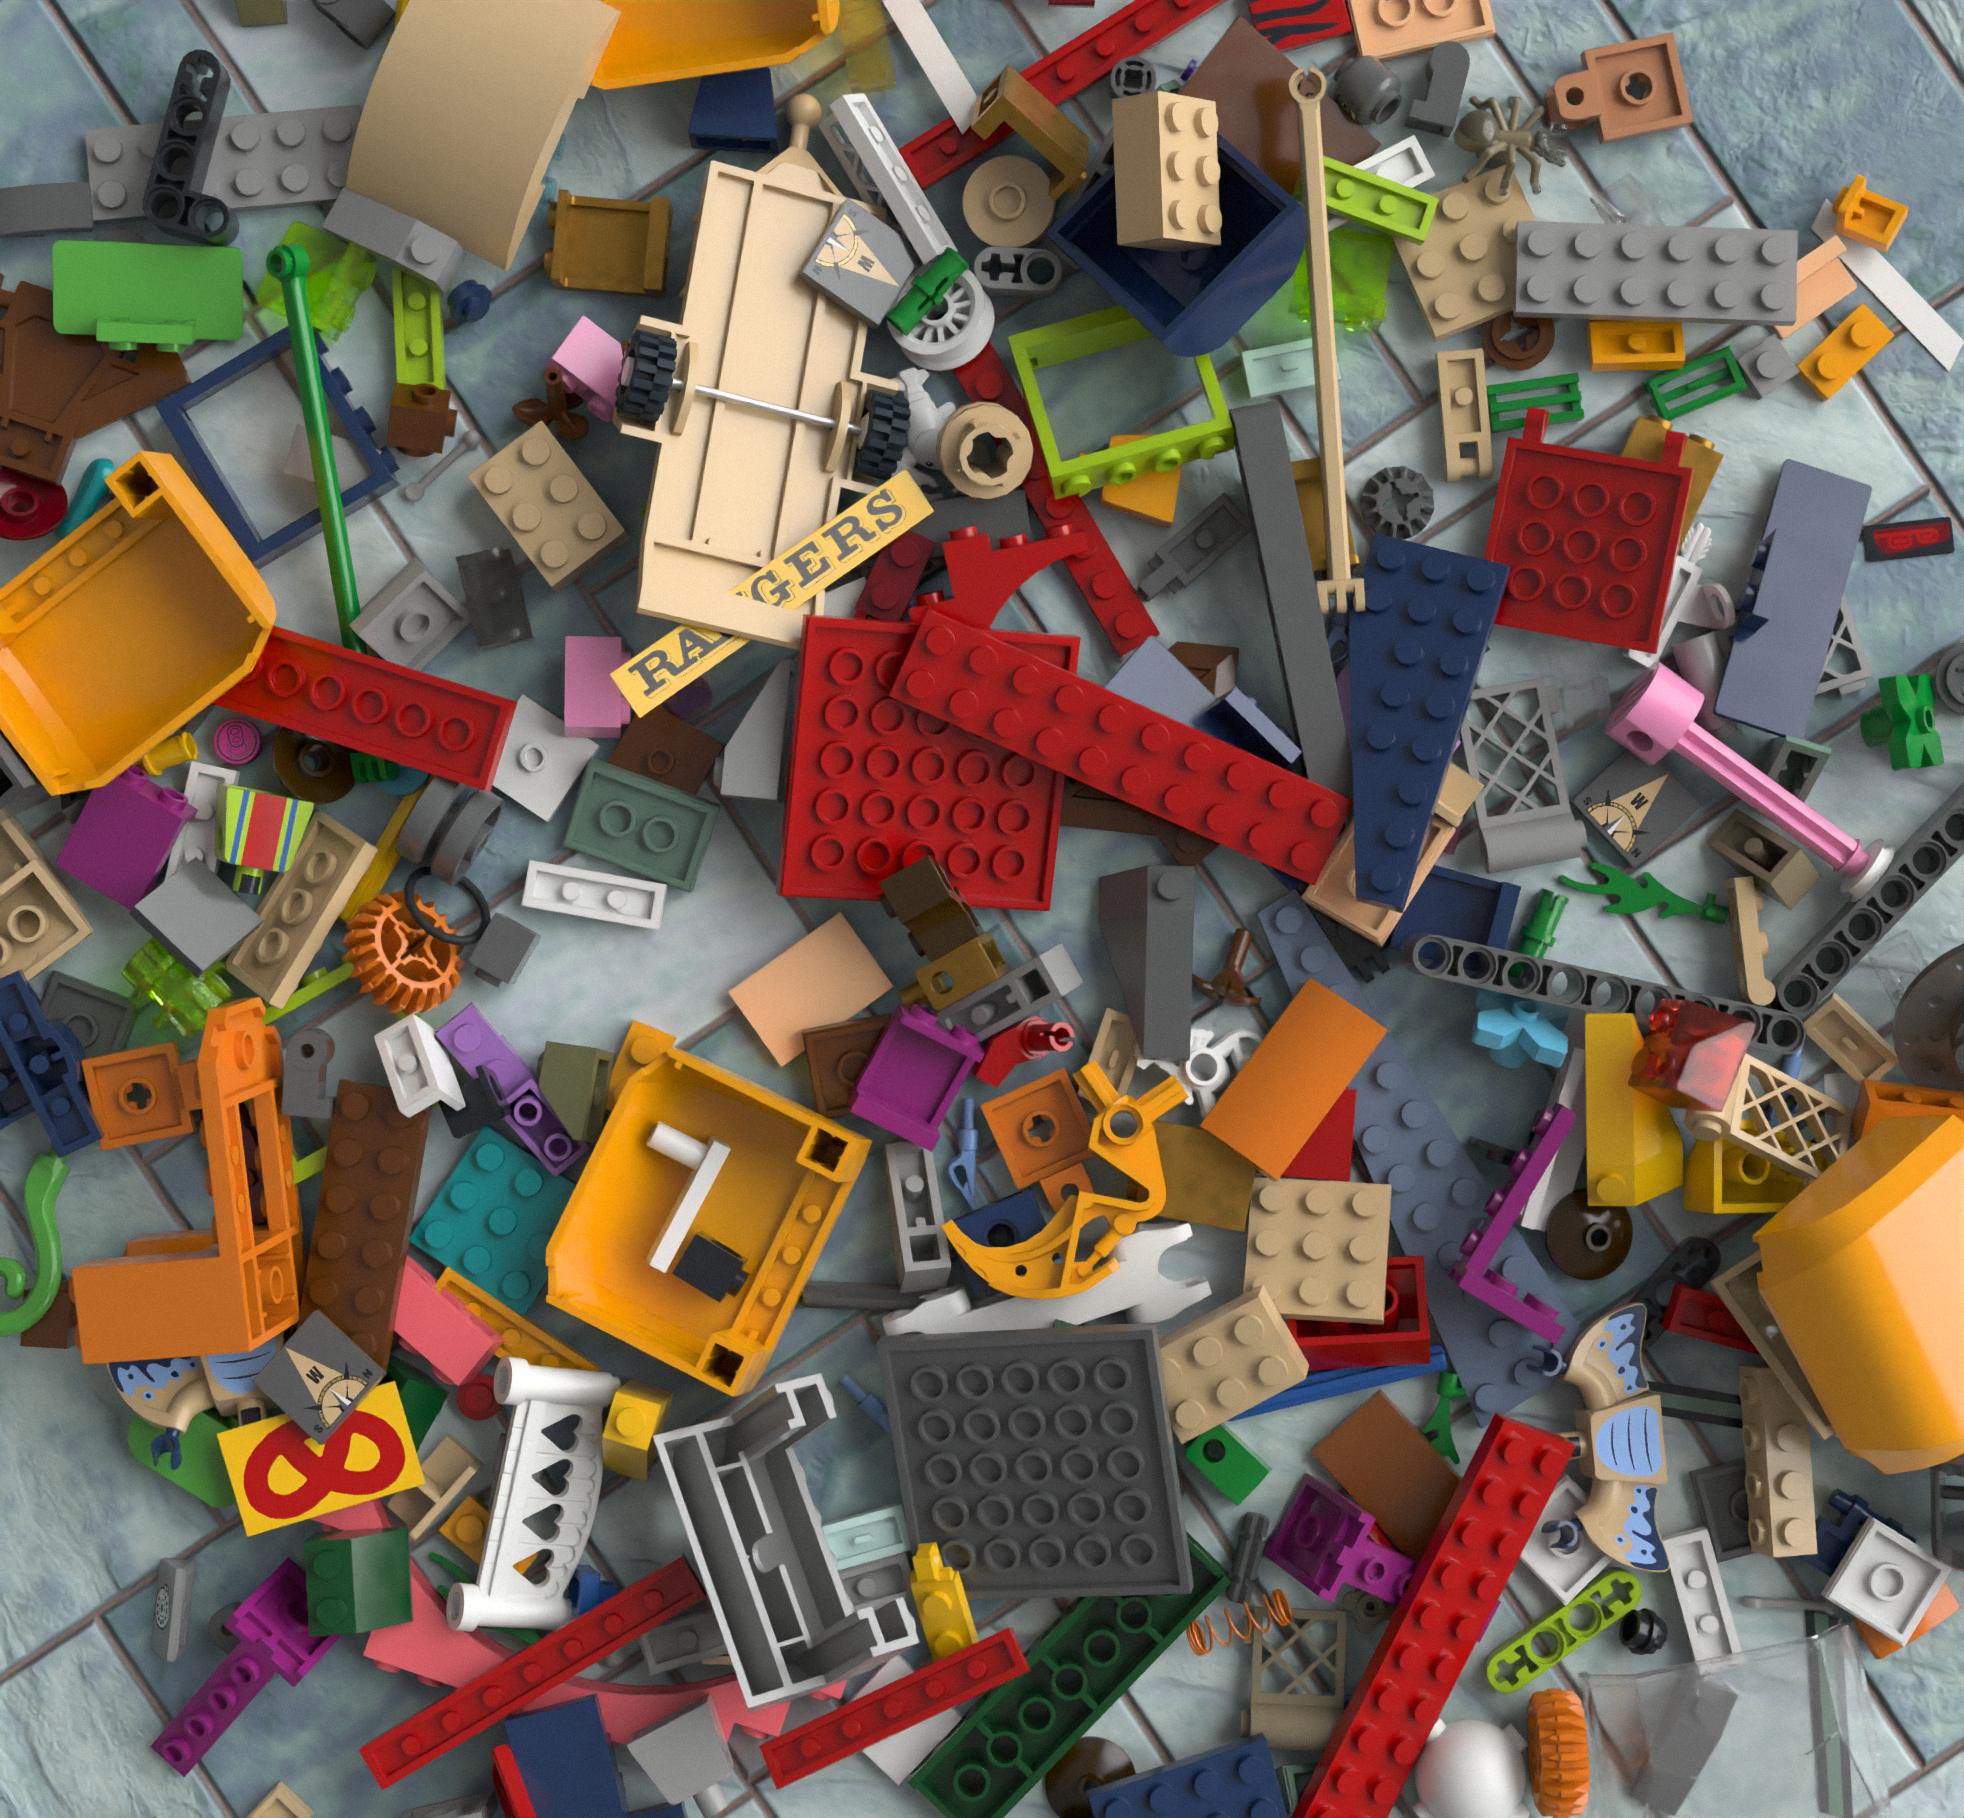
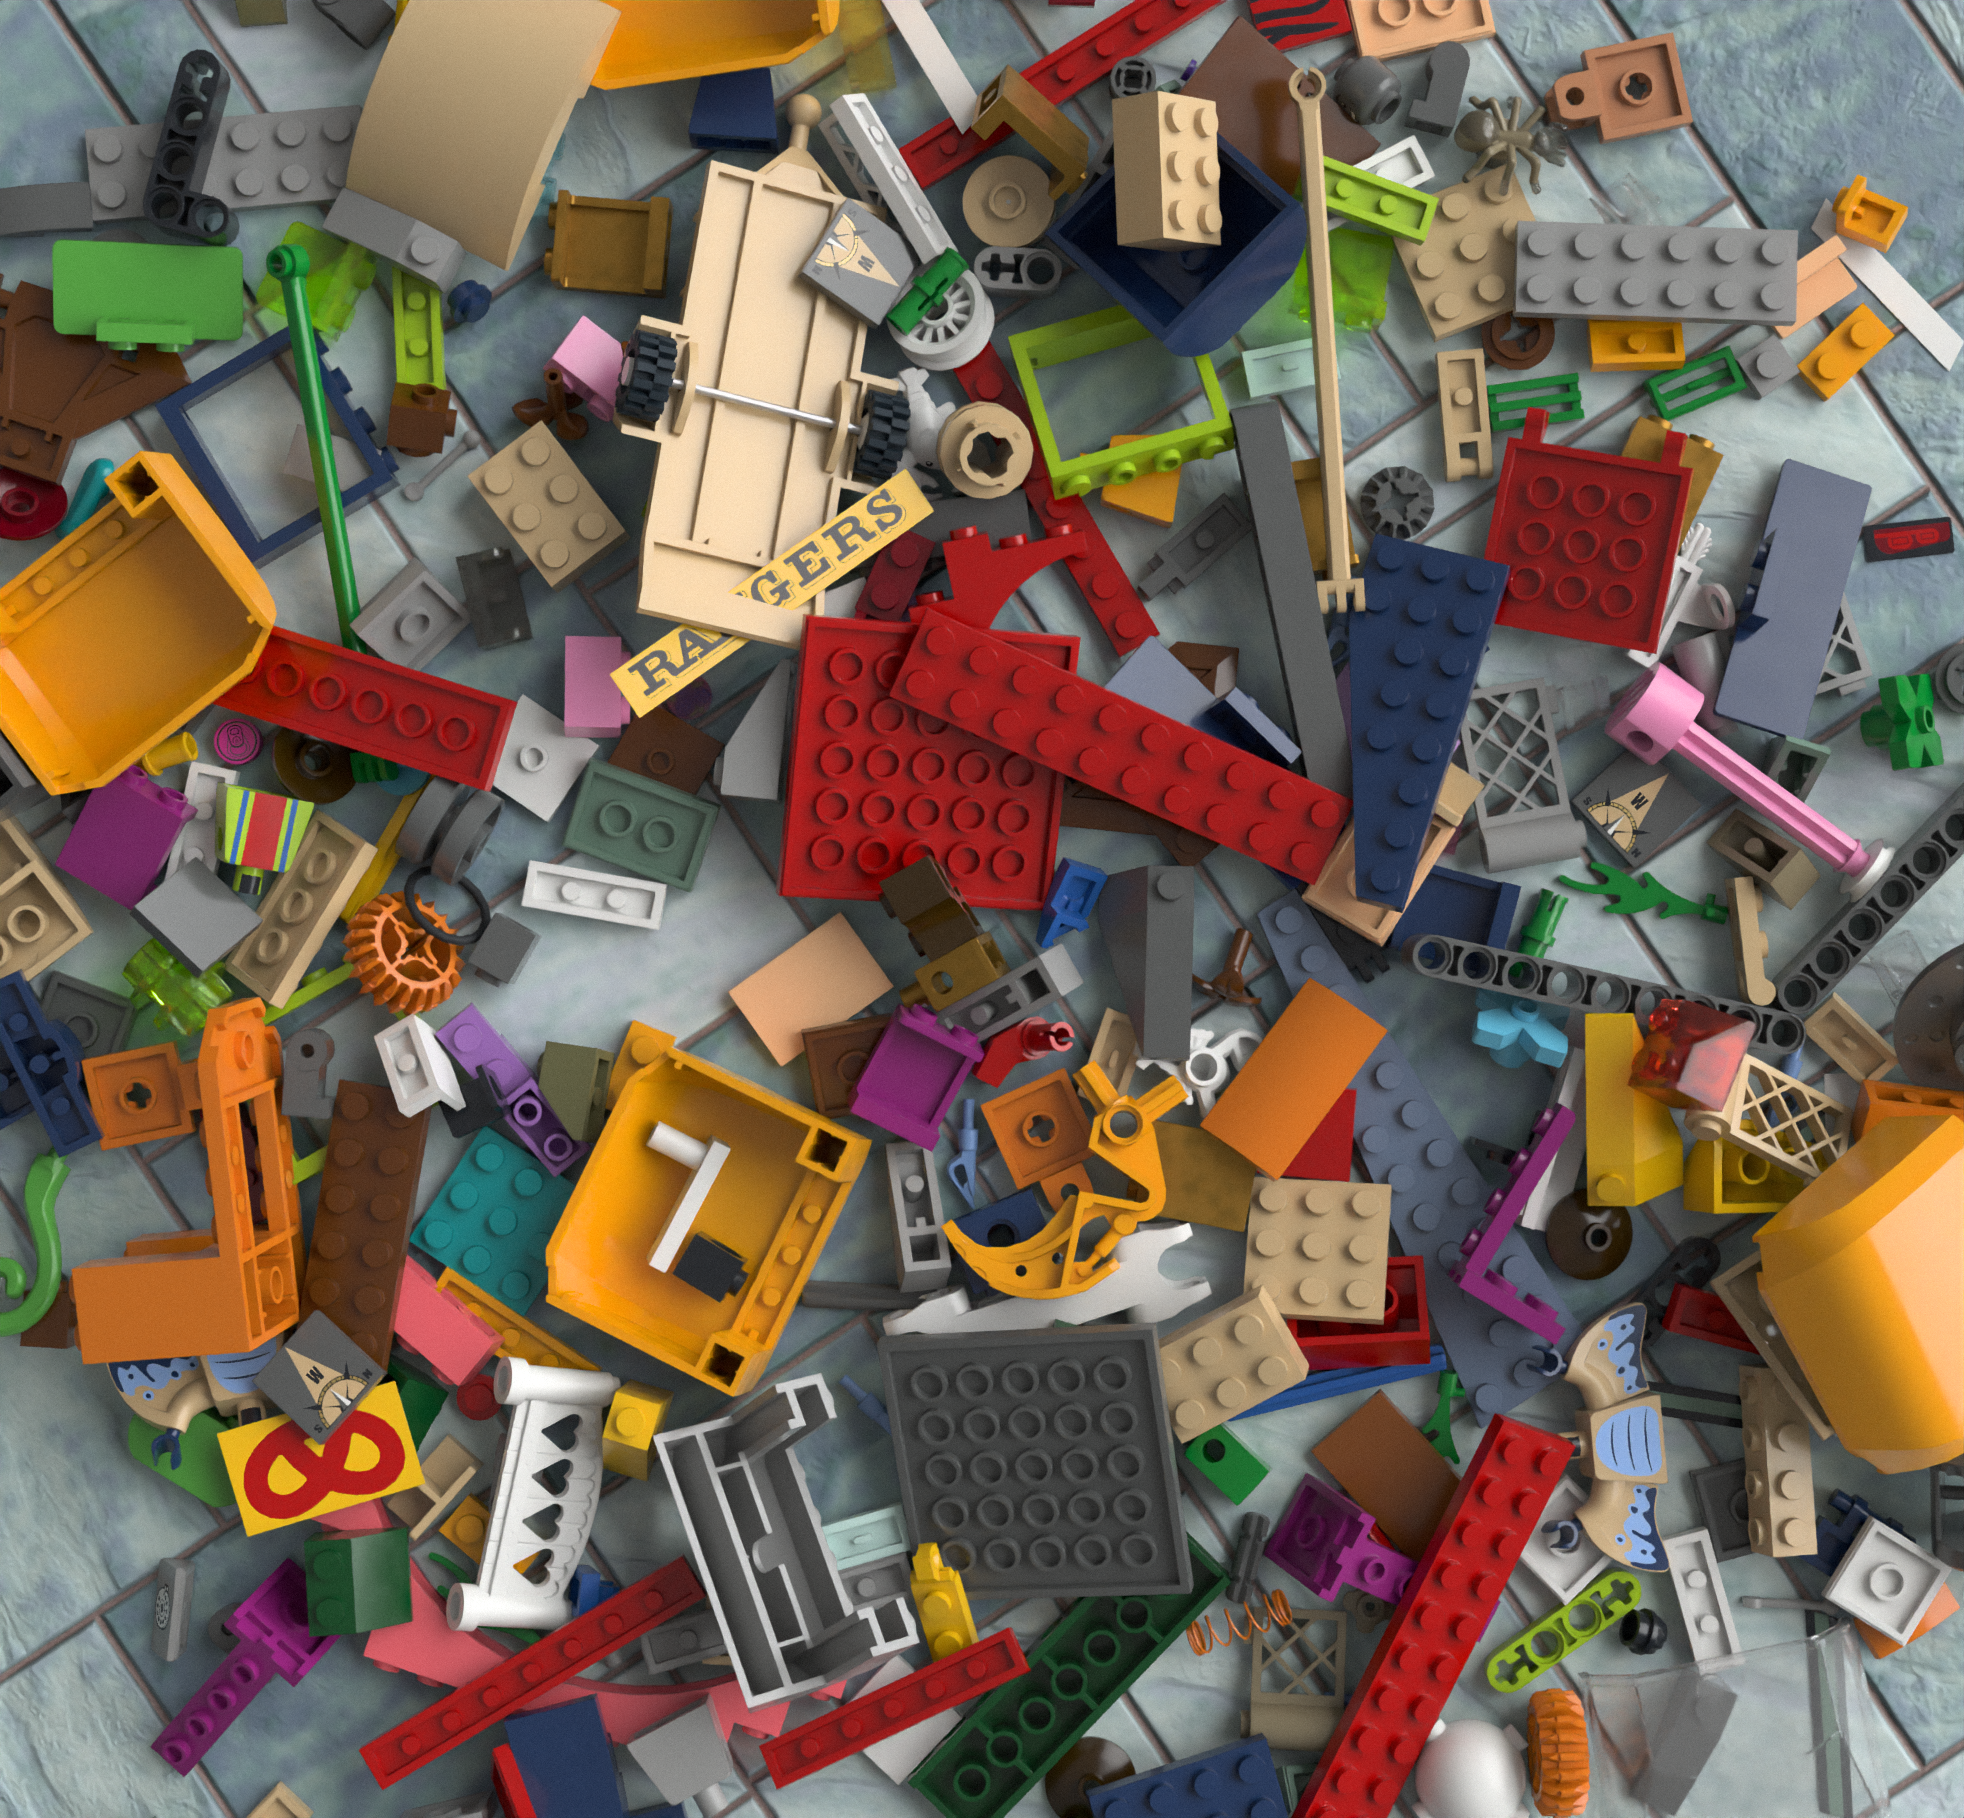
(1069, 900): none -> blue slope

